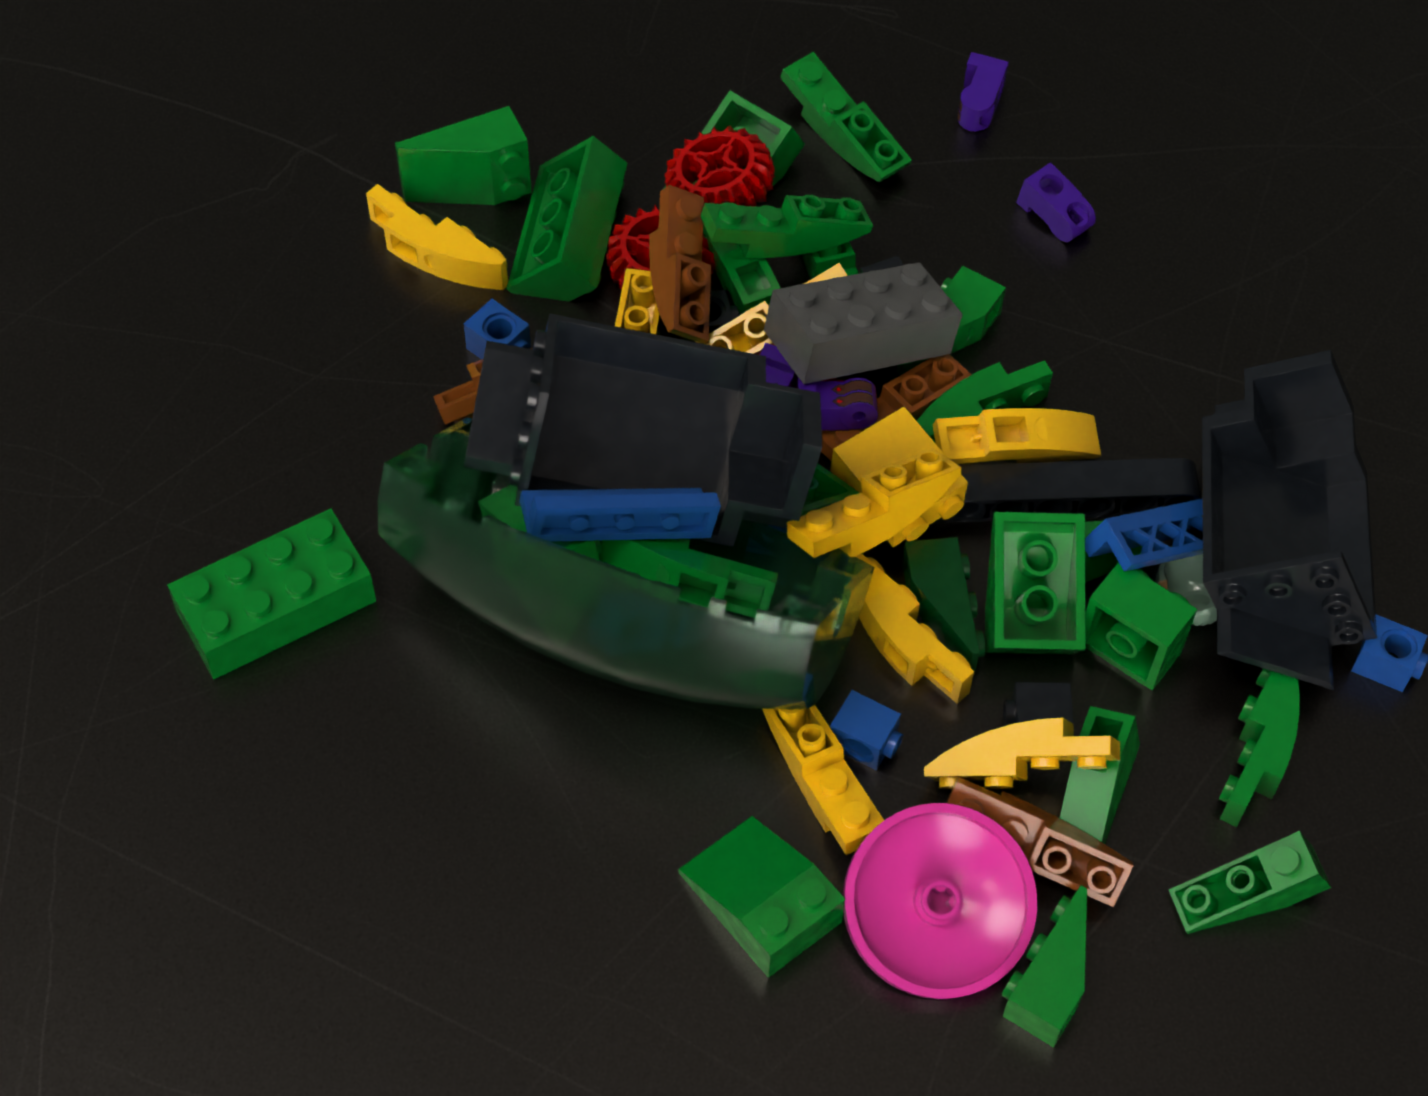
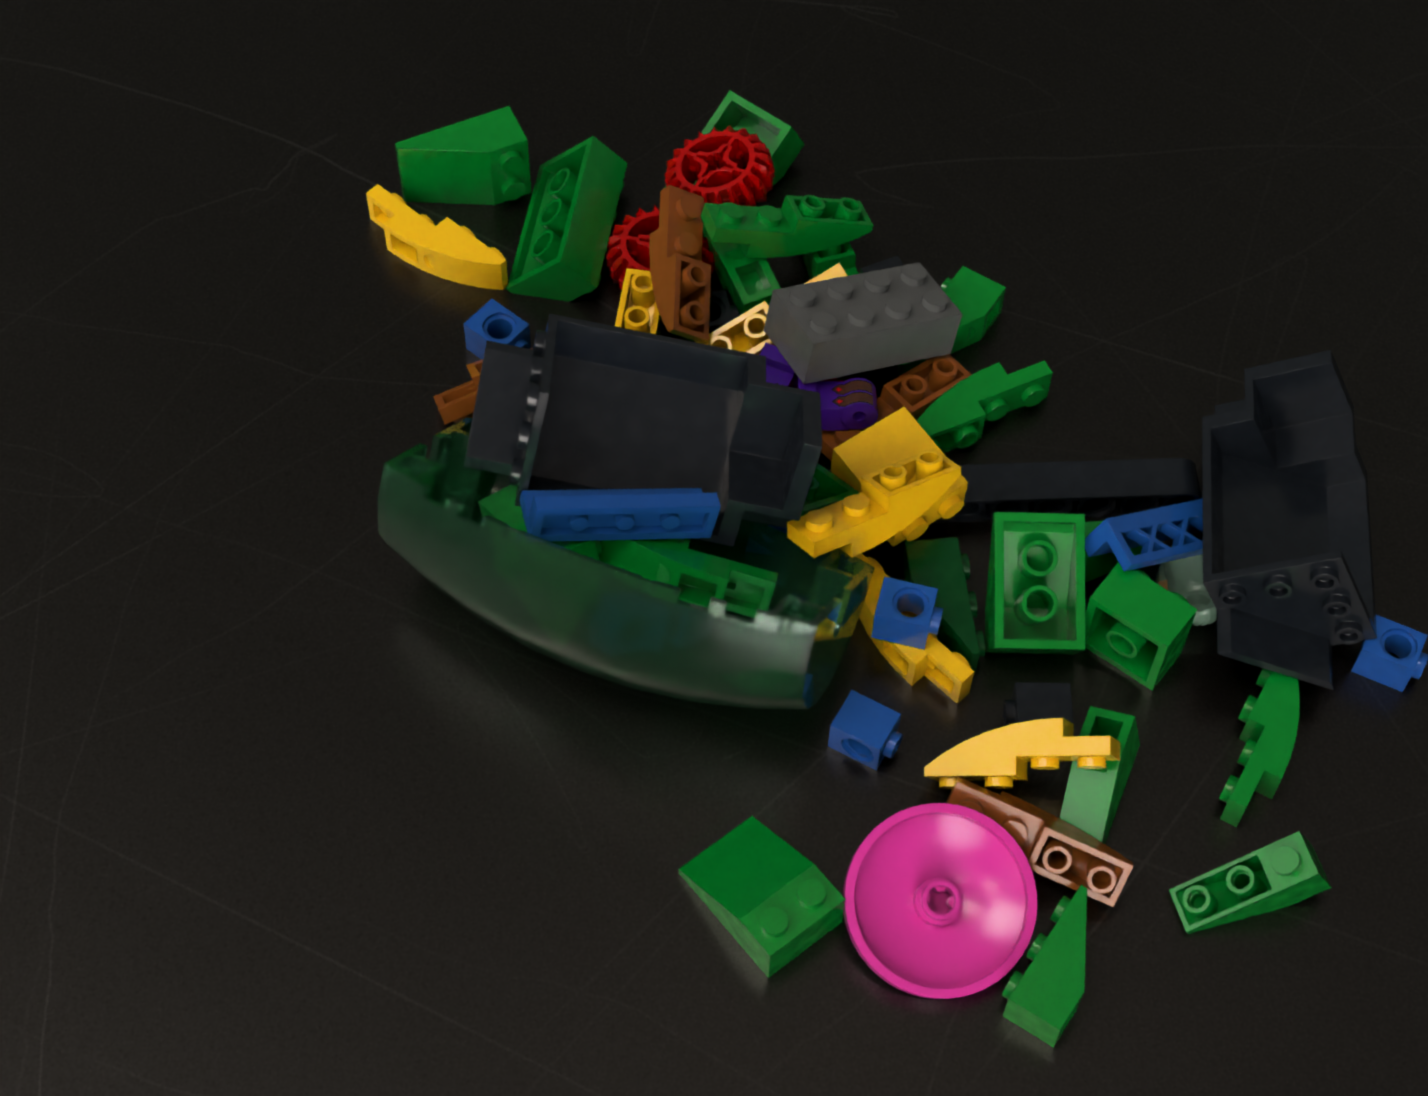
(272, 593): green brick -> none
(823, 775): yellow slope -> none
(845, 126): green slope -> none
(903, 596): none -> blue brick
(984, 85): dark purple leg -> none
(1018, 434): yellow slope -> none
(1057, 203): dark purple leg -> none

